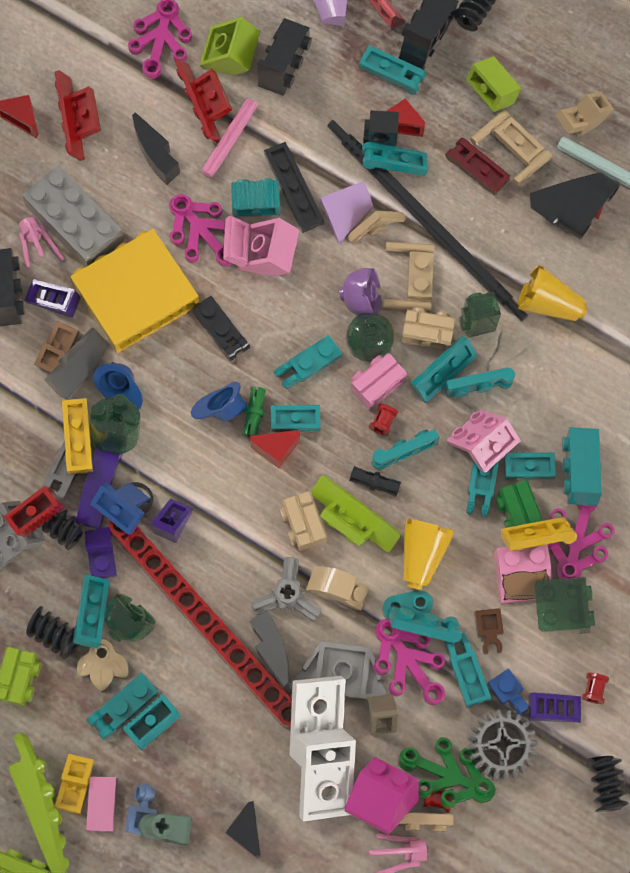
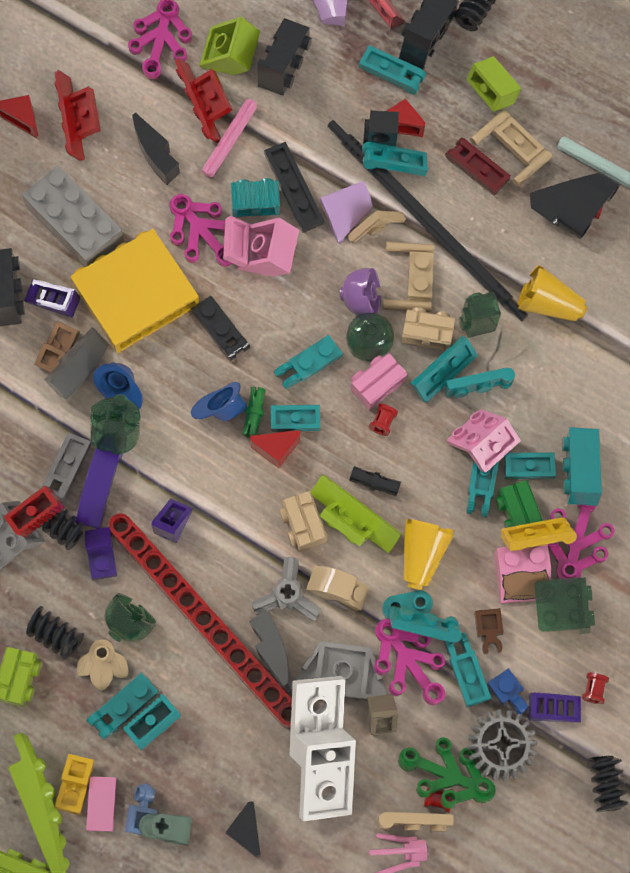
(32, 232): bright pink plant -> none
(77, 436): yellow plate -> none
(91, 611): teal plate -> none
(122, 504): blue piece -> none
(382, 795): dark pink slope -> none
(403, 450): teal plate -> none
(586, 115): tan brick -> none

